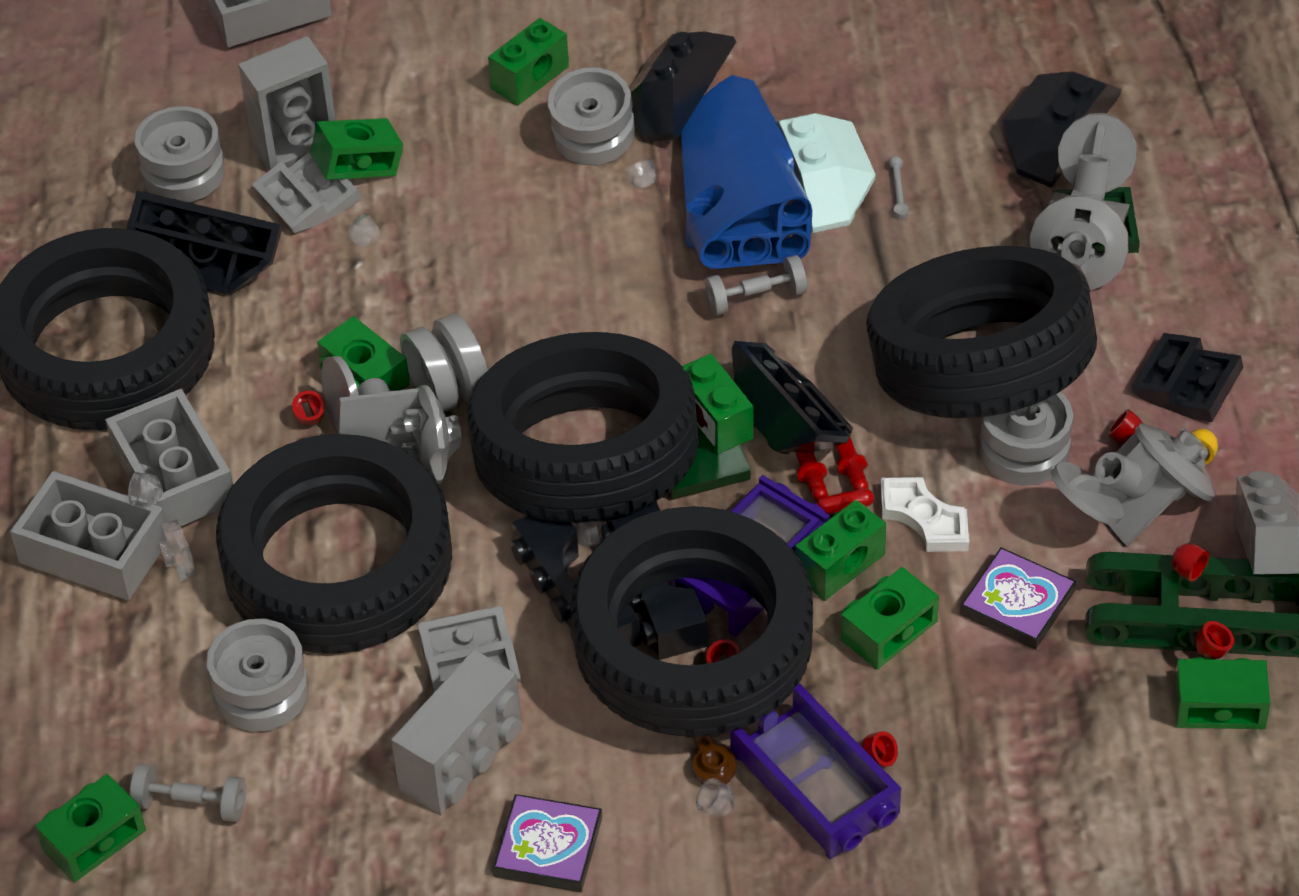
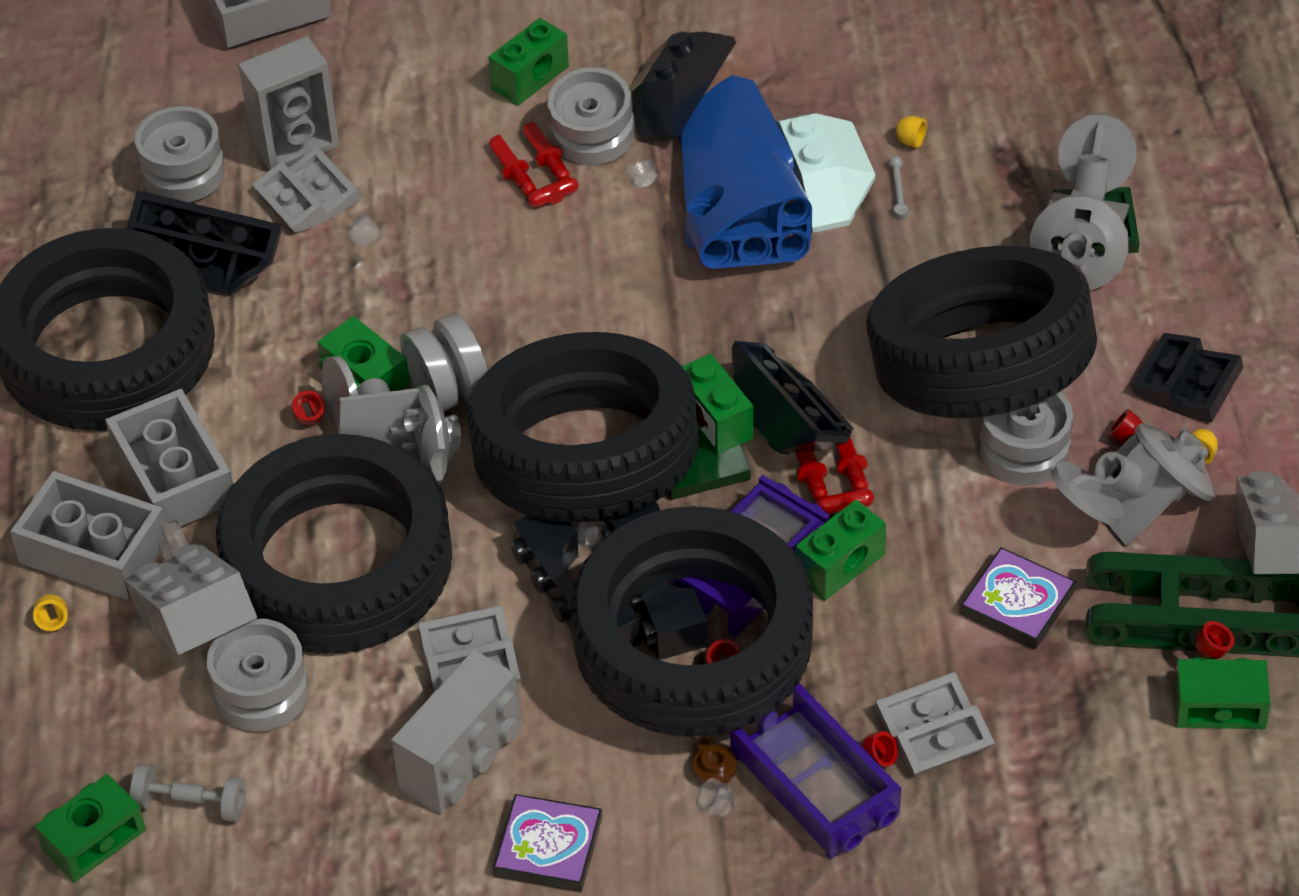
(42, 615): none -> yellow hinge
(144, 490): clear hinge -> none
(190, 598): none -> light grey brick
(356, 148): green brick -> none
(546, 156): none -> red piece
(793, 274): light grey wheel -> none
(889, 617): green brick -> none
(911, 130): none -> yellow hinge
(933, 724): none -> light grey slope
(937, 523): white tile -> none
(1043, 115): black wedge -> none
(1190, 561): red hinge -> none

